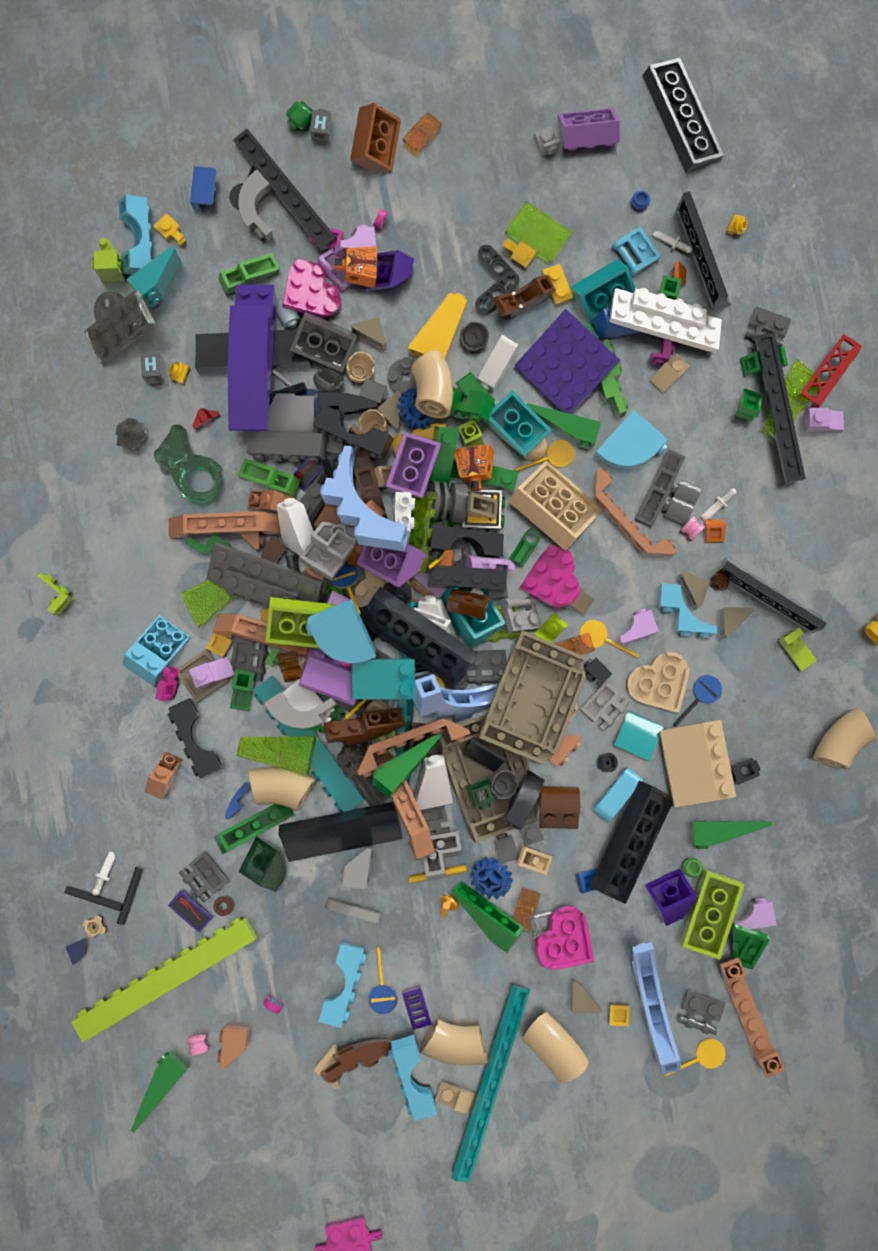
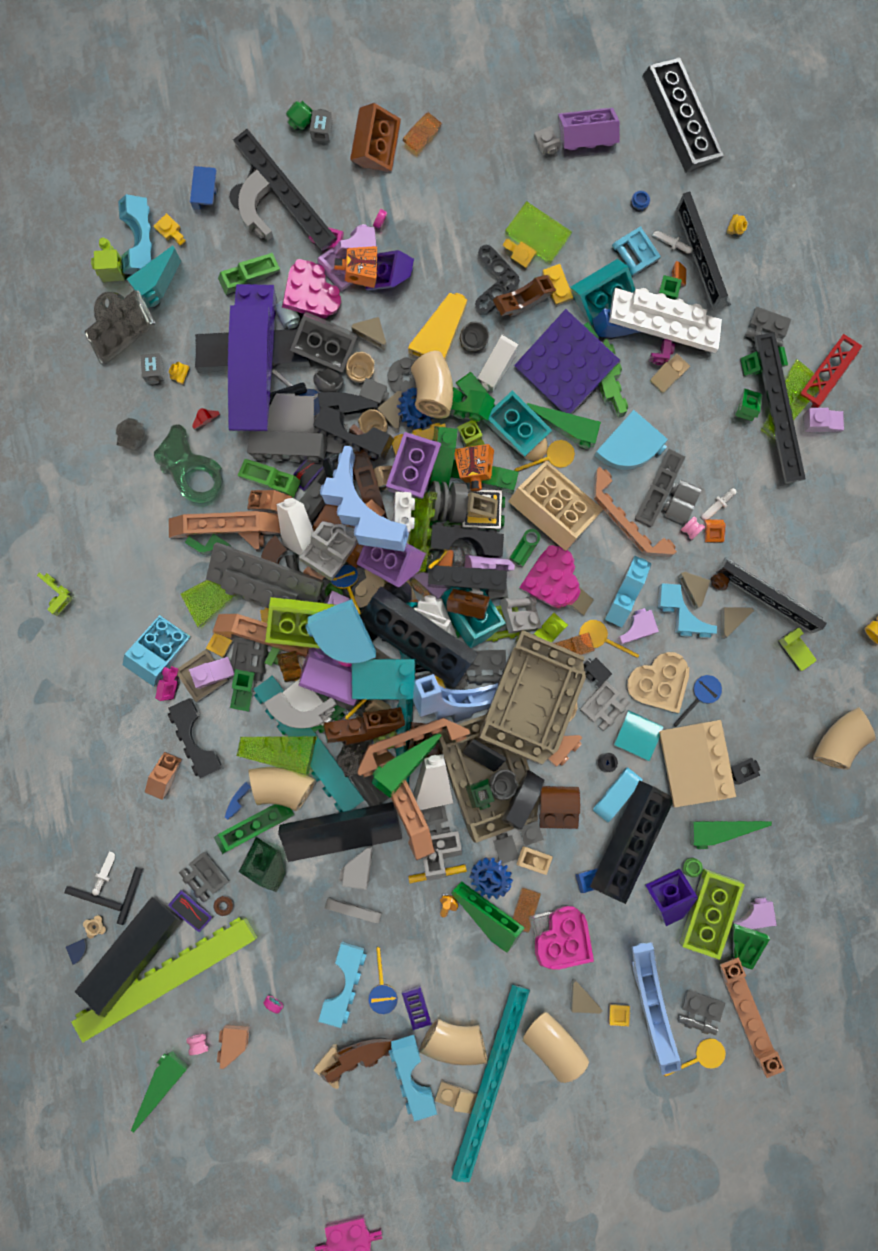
(127, 957): none -> black arch
(628, 591): none -> medium azure arch

